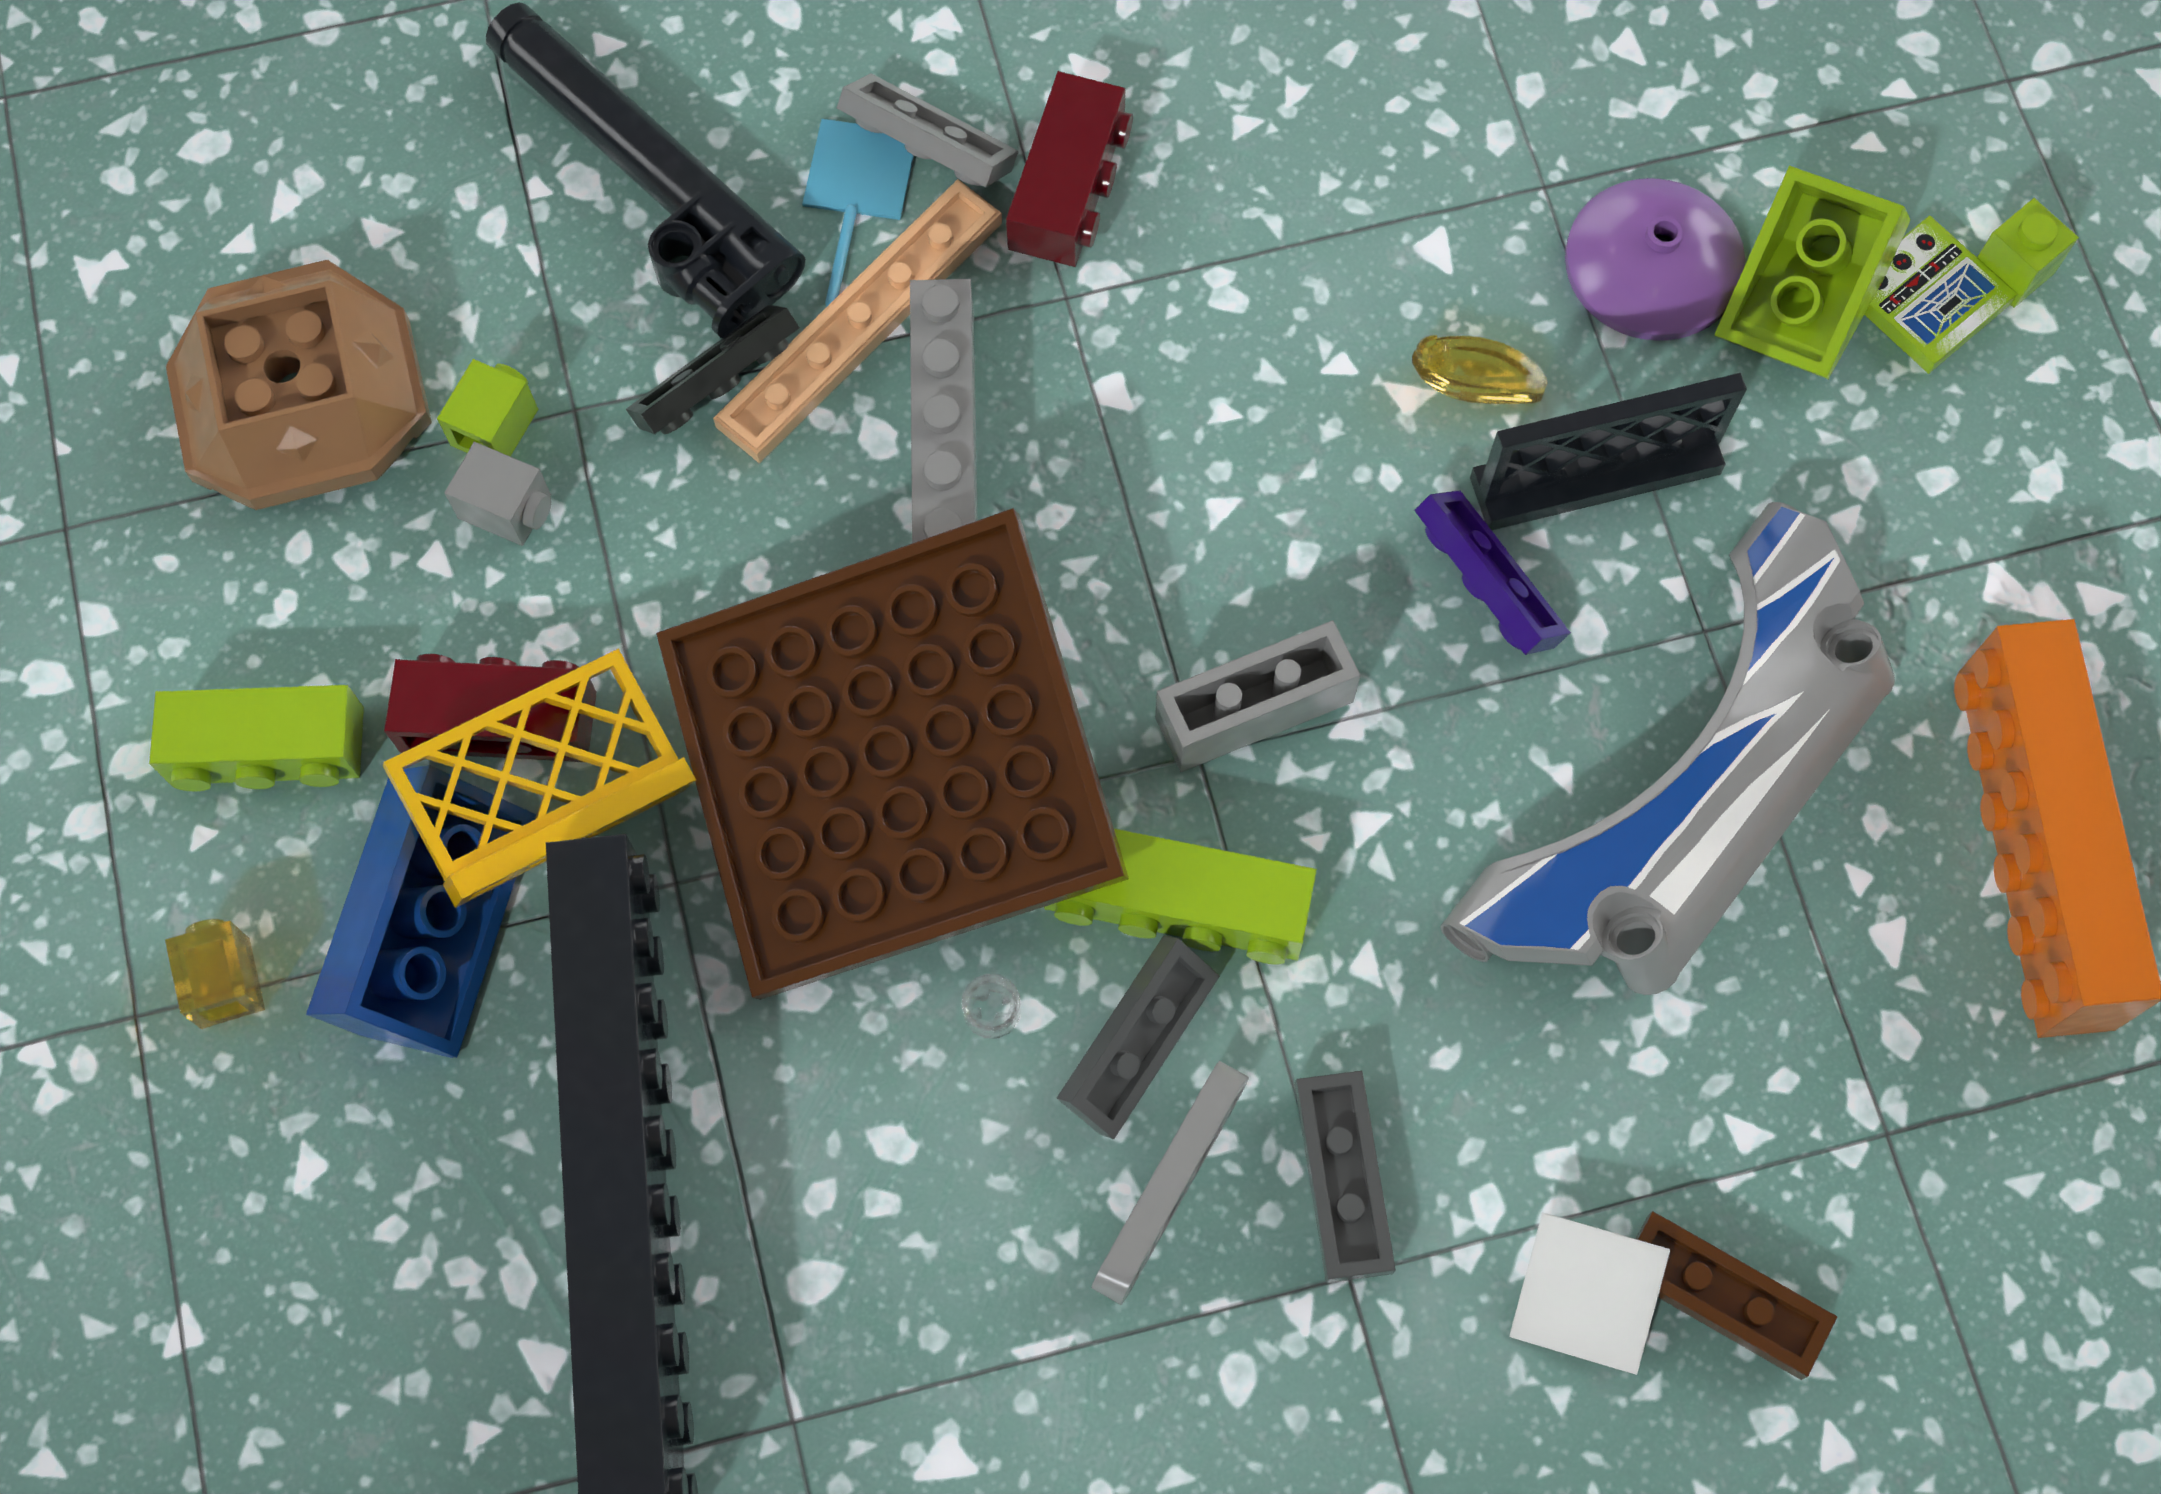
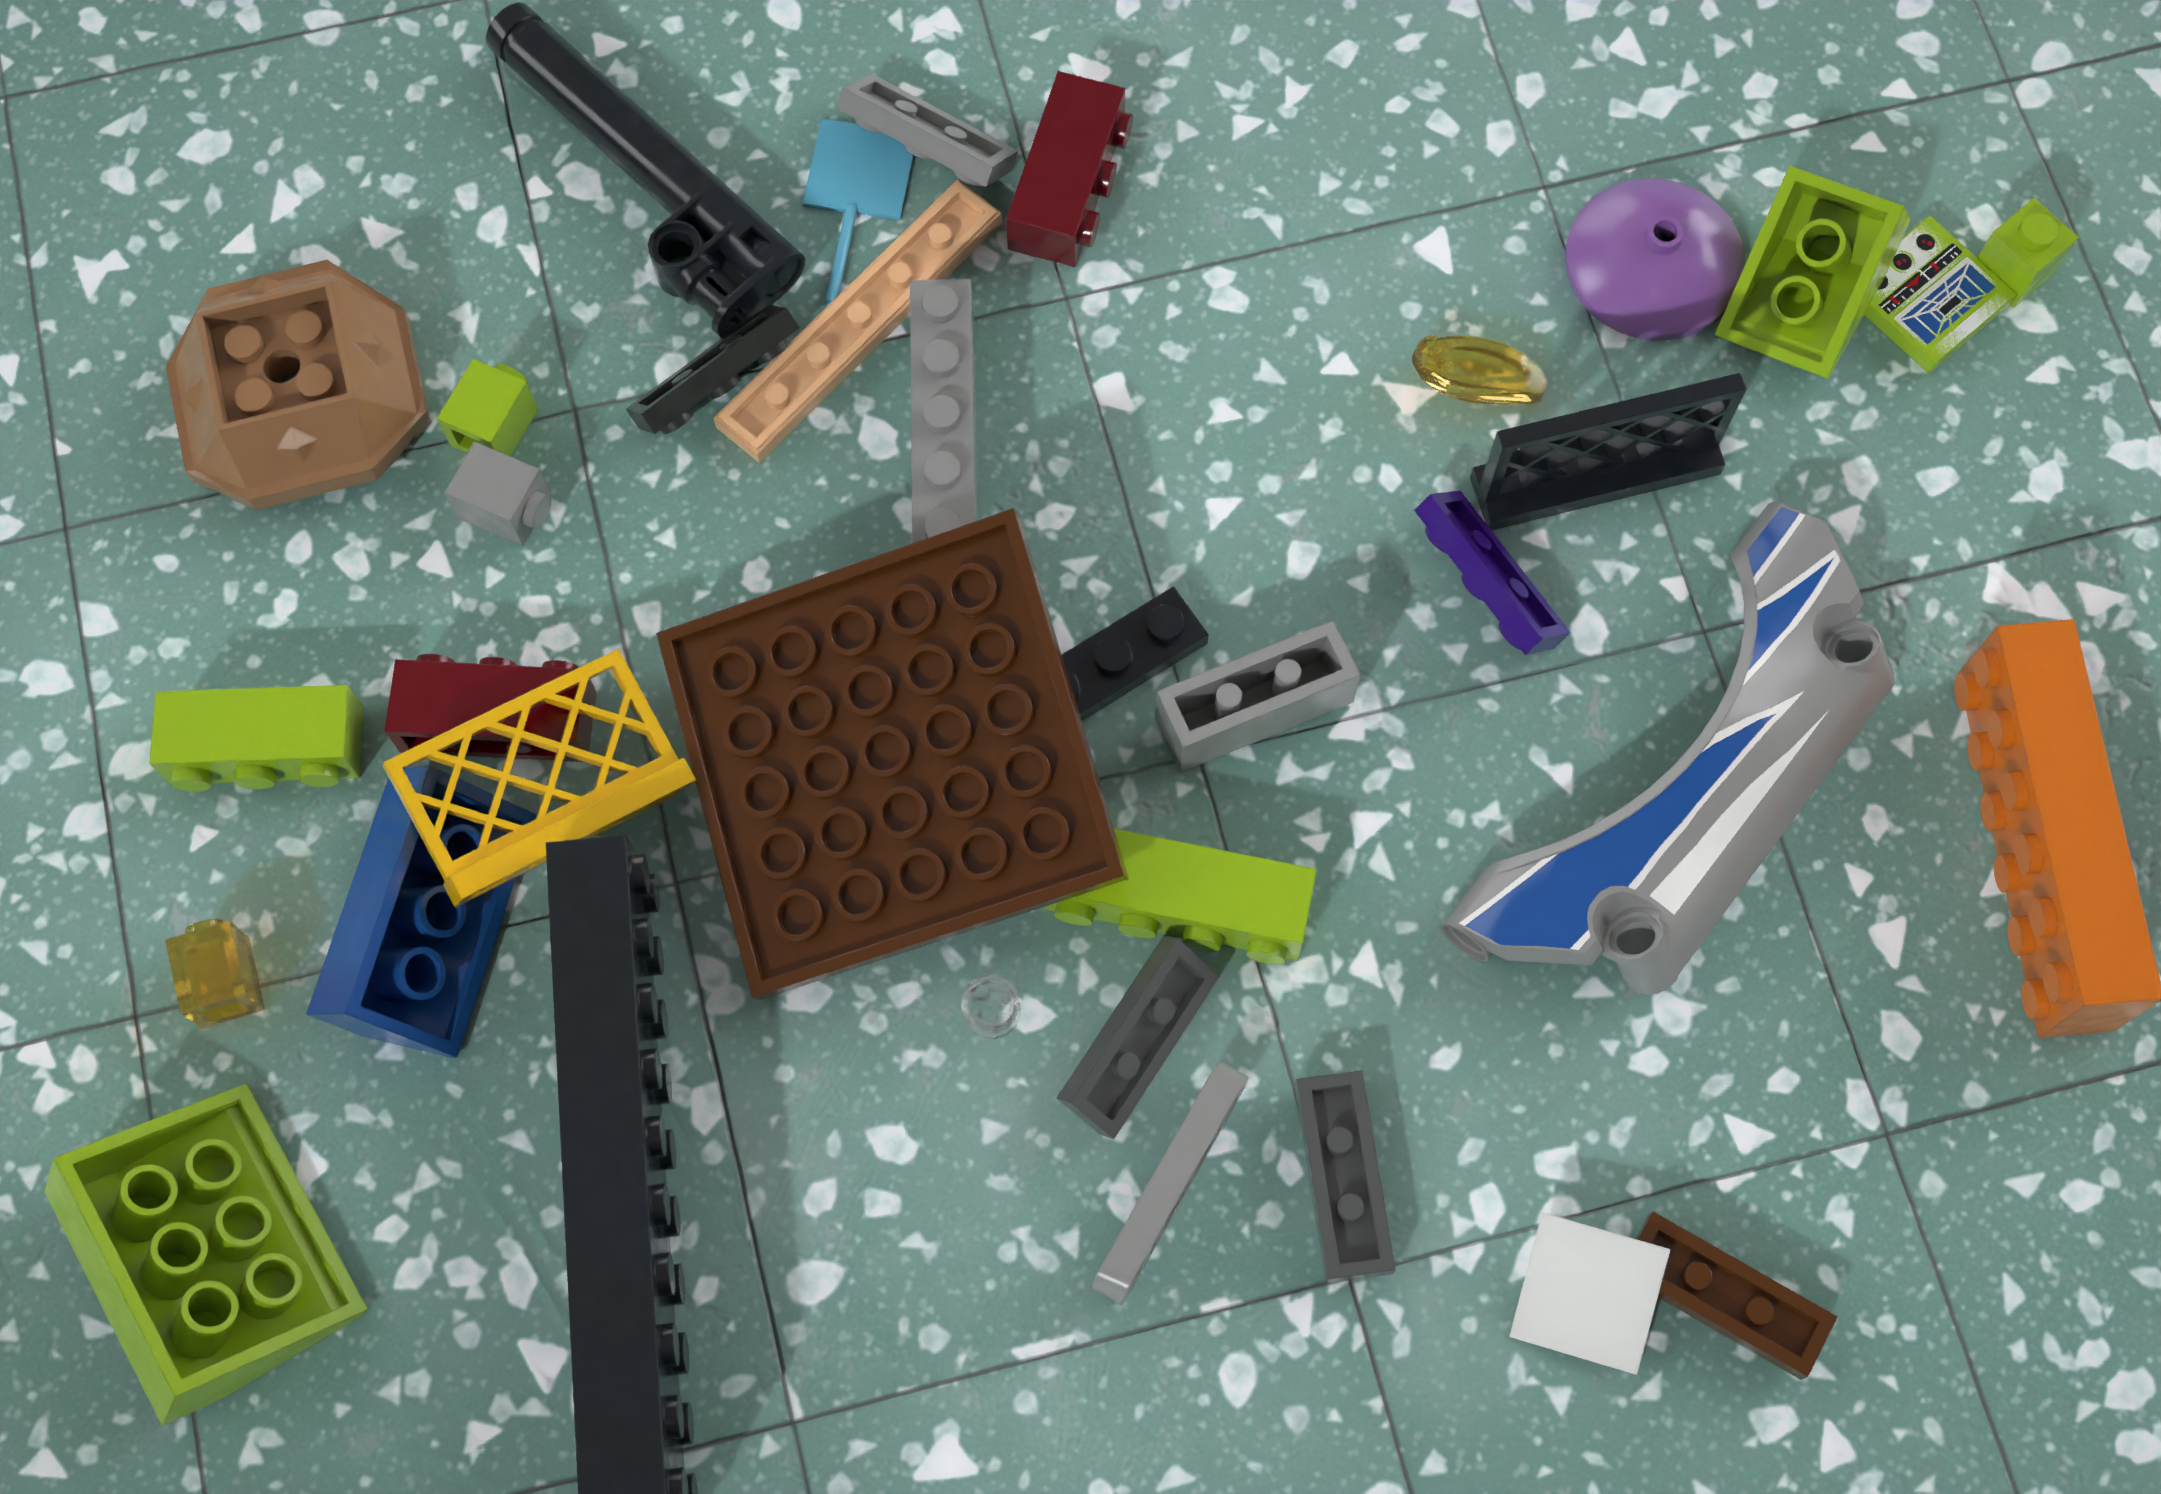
(201, 1250): none -> lime slope
(1132, 651): none -> black plate

